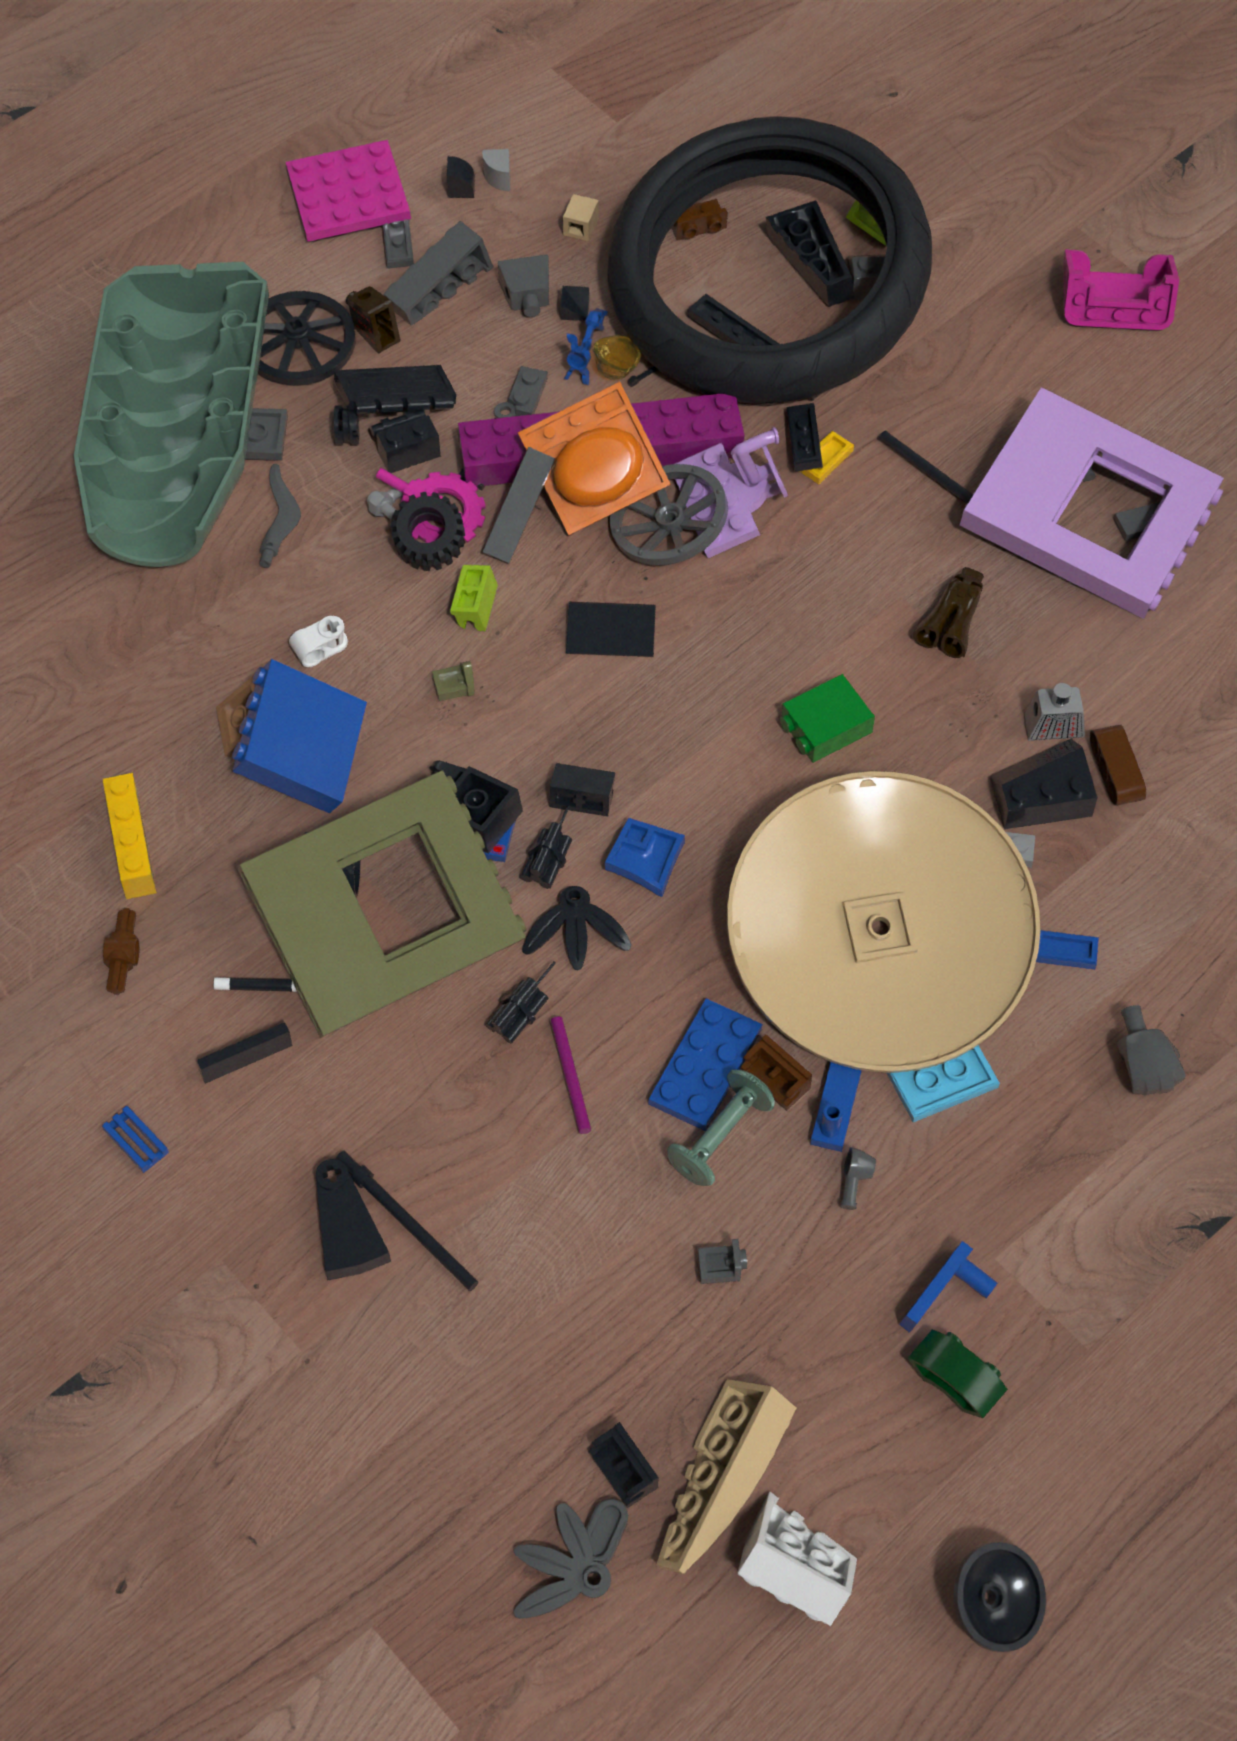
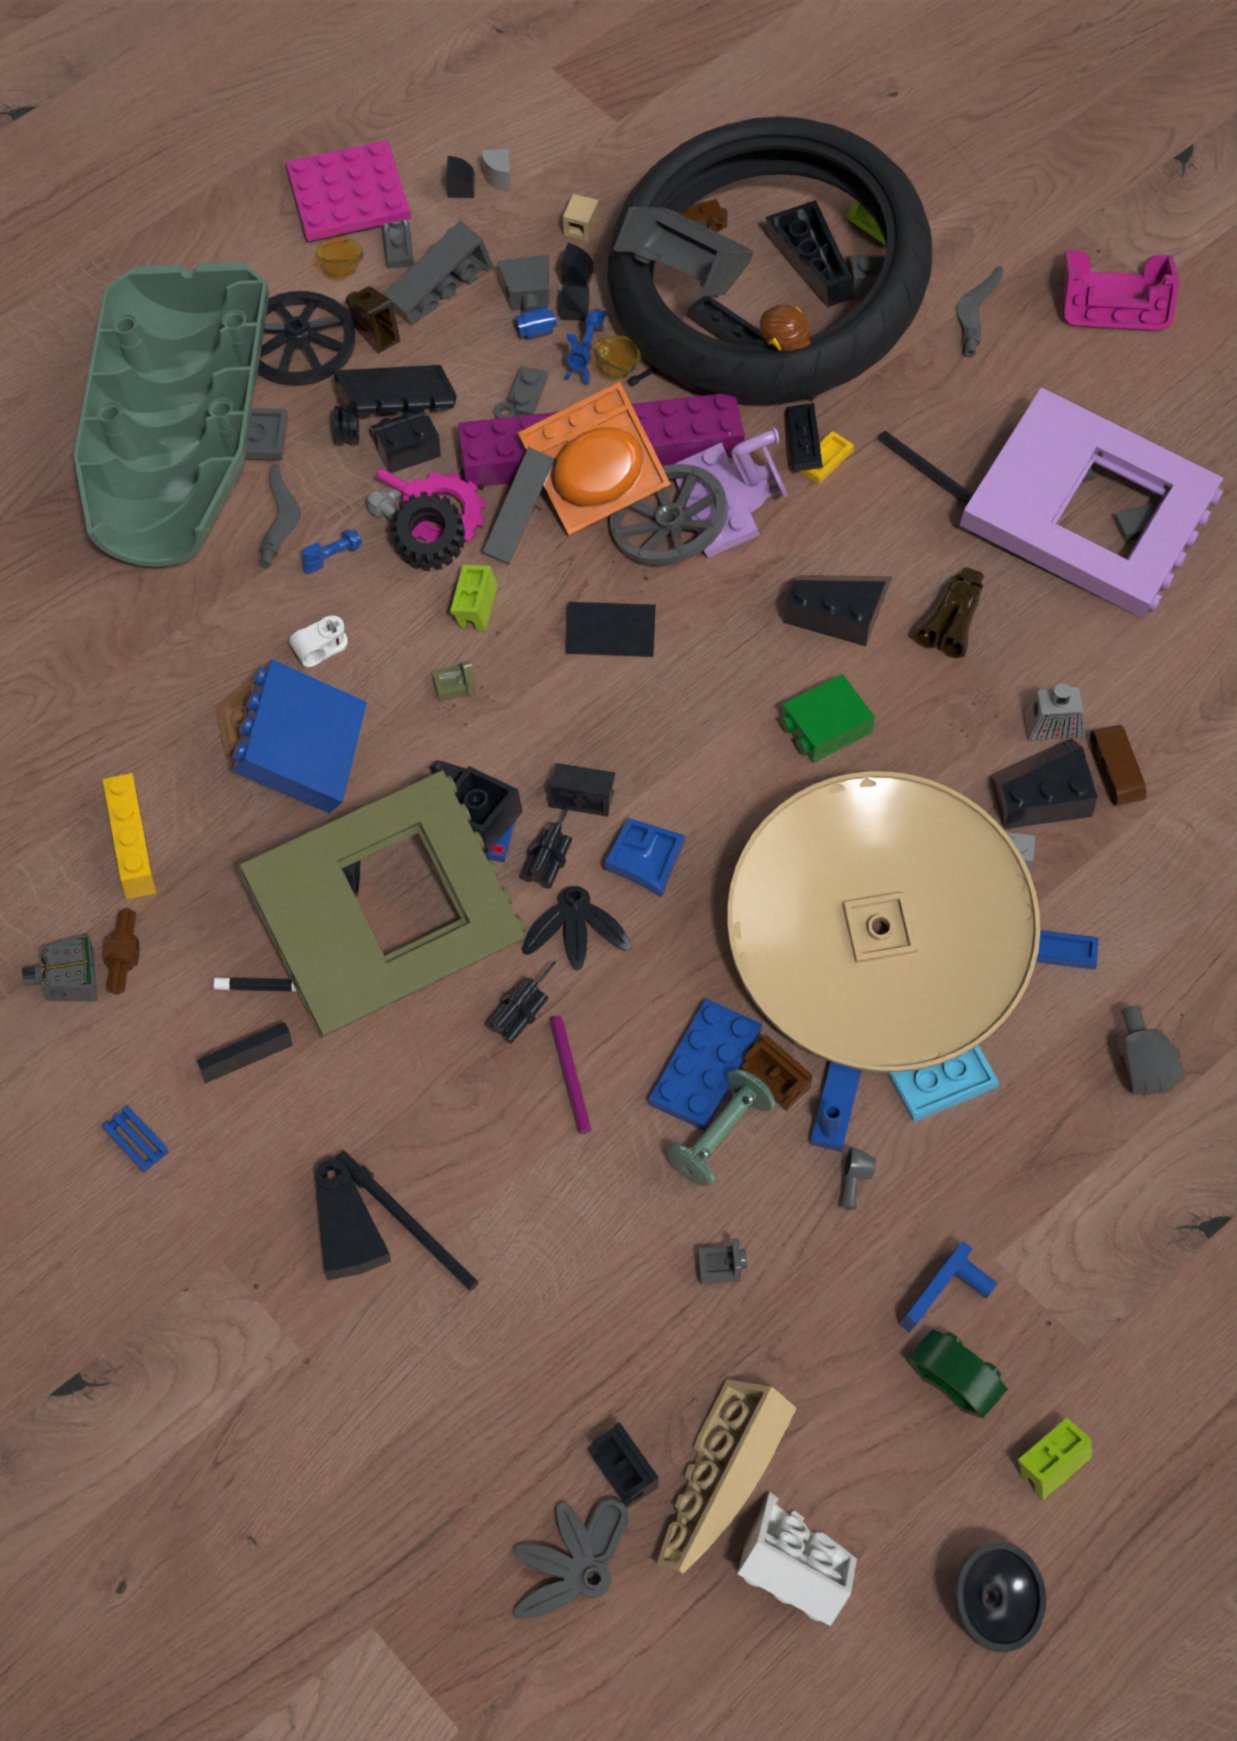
(65, 971): none -> dark grey torso
(315, 554): none -> blue hinge
(339, 257): none -> clear yellow helmet
(535, 322): none -> blue brick
(576, 267): none -> black brick
(684, 245): none -> dark grey windscreen
(785, 328): none -> dark orange hair
(836, 605): none -> black wedge
(968, 311): none -> dark grey piece
(1056, 1457): none -> lime hinge

